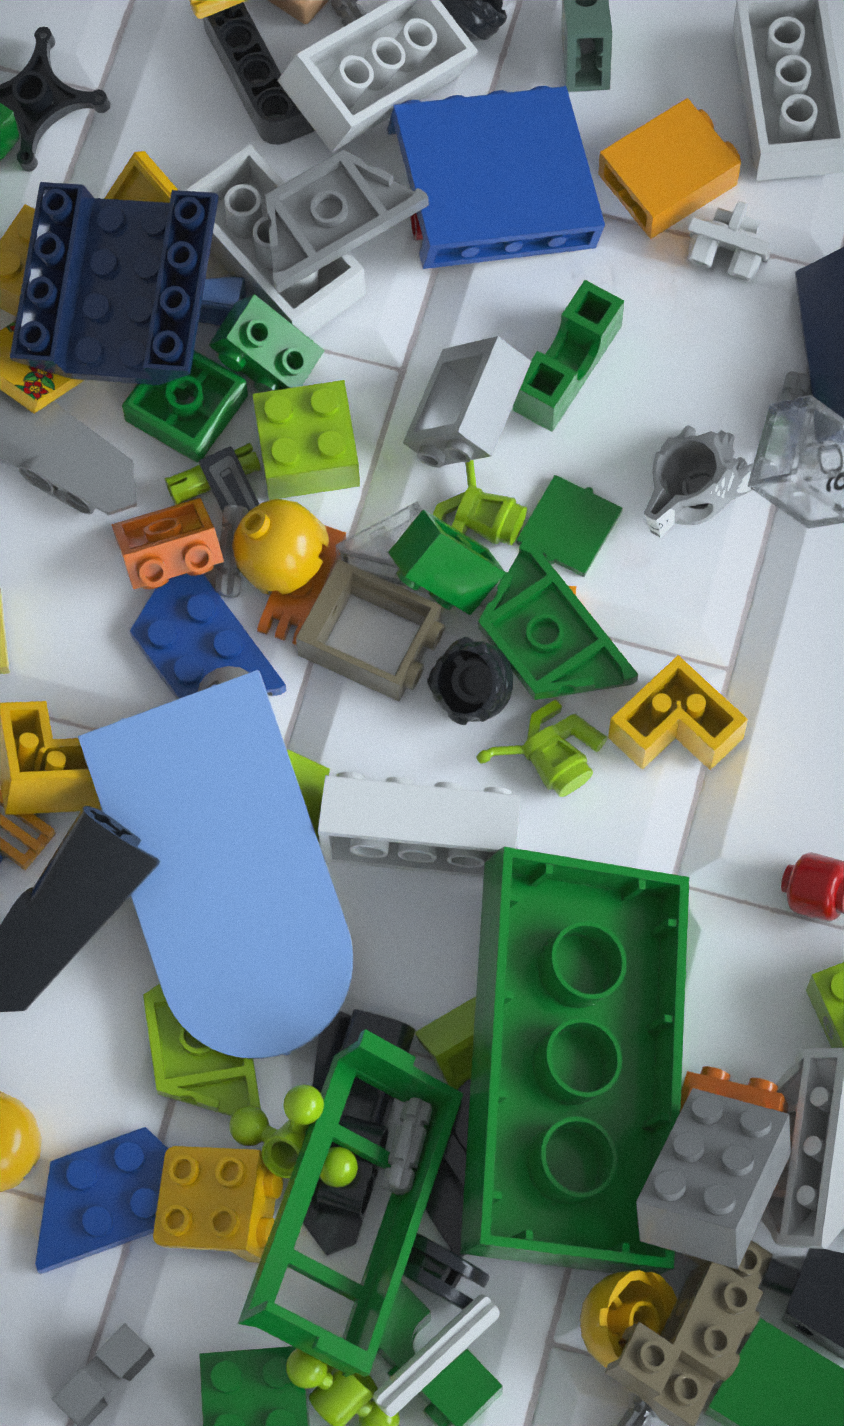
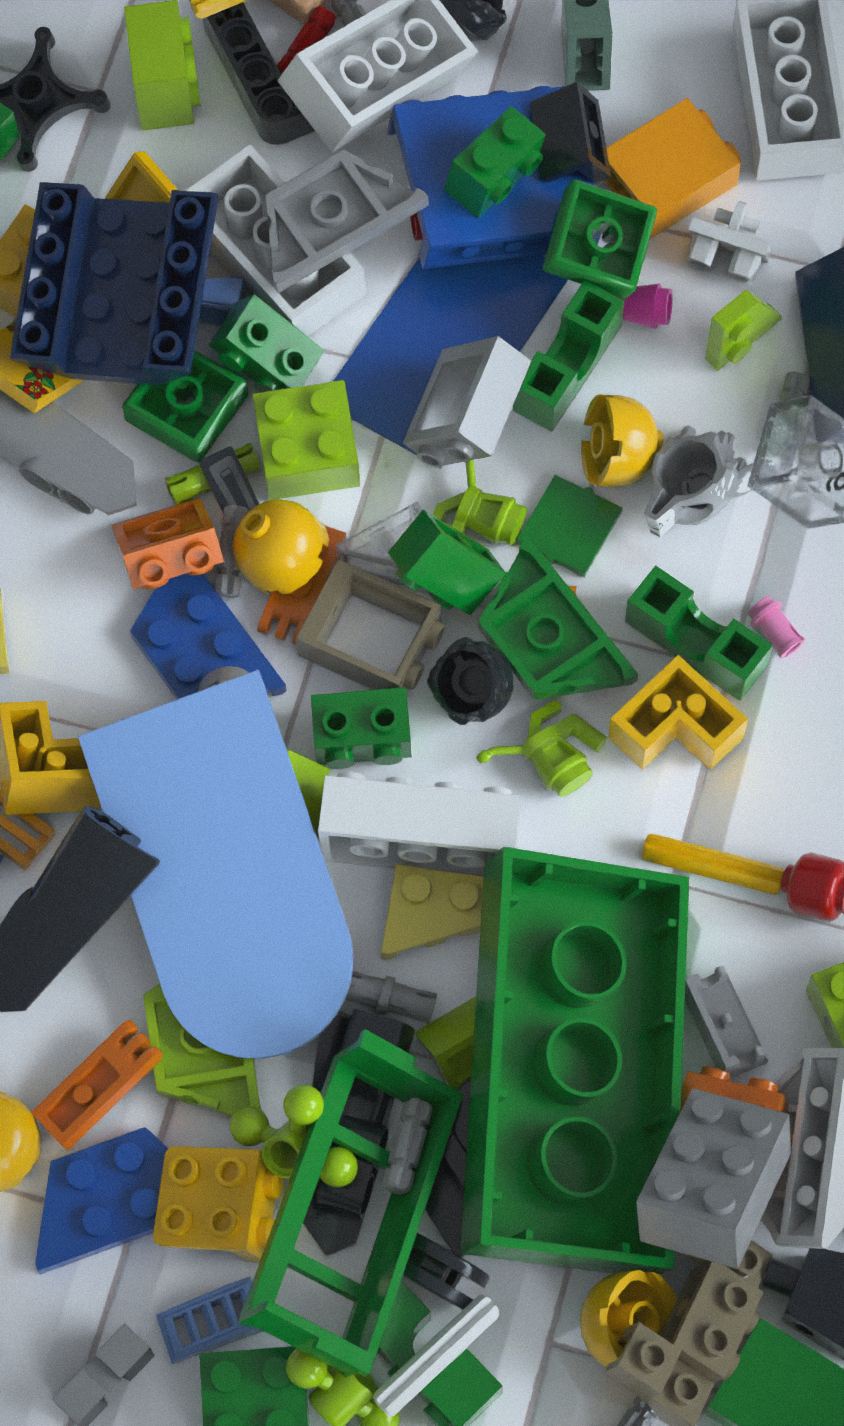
(97, 1084): none -> orange hinge
(162, 64): none -> lime brick
(205, 1303): none -> medium blue slope
(314, 30): none -> red axle
(361, 727): none -> green brick
(391, 997): none -> light grey pin
(430, 908): none -> light yellow wing
(433, 313): none -> blue piece
(495, 162): none -> green brick
(573, 134): none -> black panel
(620, 441): none -> yellow cylinder
(624, 226): none -> green brick
(649, 306): none -> dark pink cone
(669, 617): none -> green arch
(712, 863): none -> yellow axle
(723, 1023): none -> light grey hinge
(737, 327): none -> lime wing
(775, 626): none -> bright pink pin

